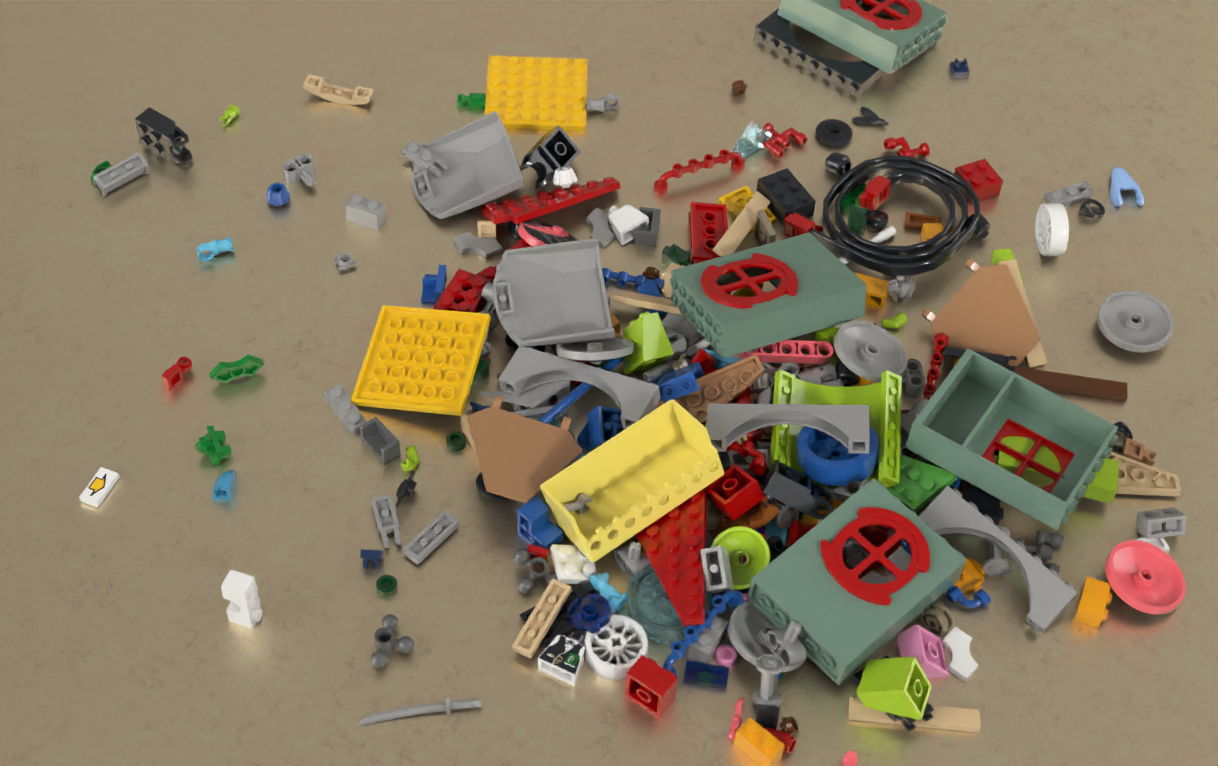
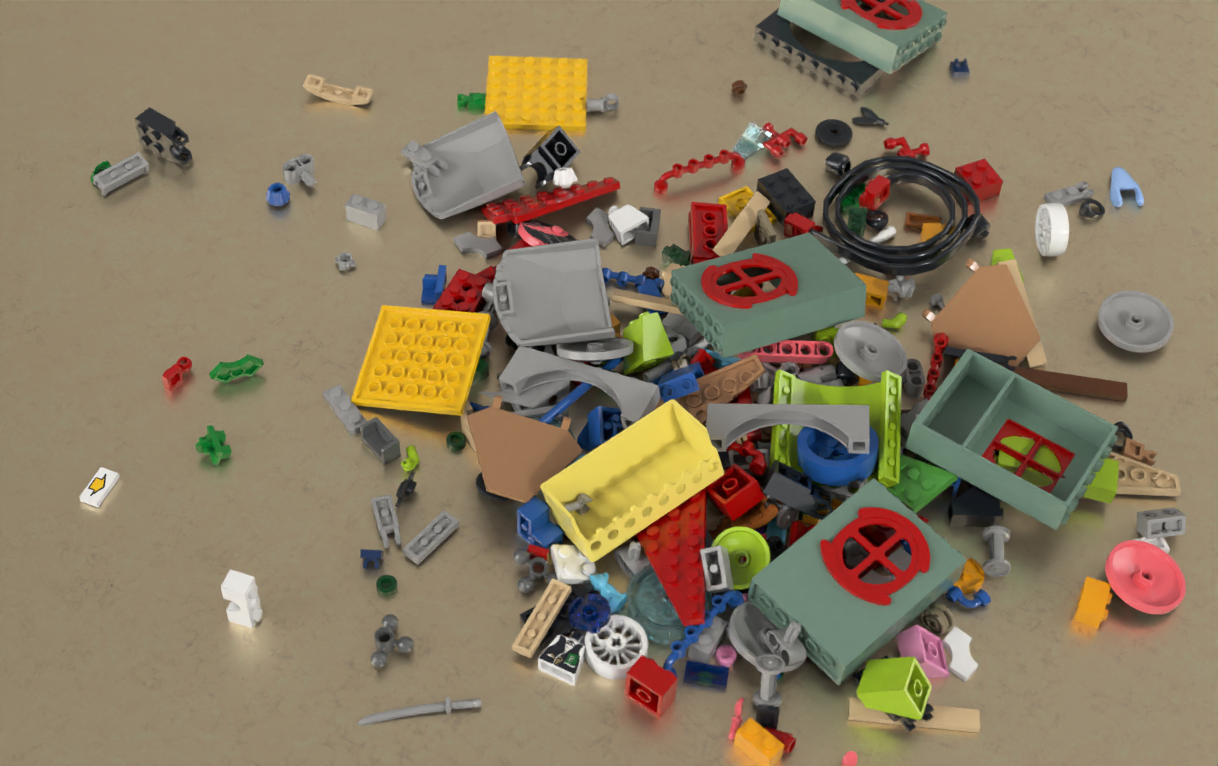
(215, 248): medium azure connector -> none
(224, 486): dark azure brick -> none
(232, 111): lime pin -> none
(789, 725): reddish brown plate -> none
(937, 299): none -> light grey hand
(1044, 551): dark grey piece -> none
(1047, 592): light grey arch -> none

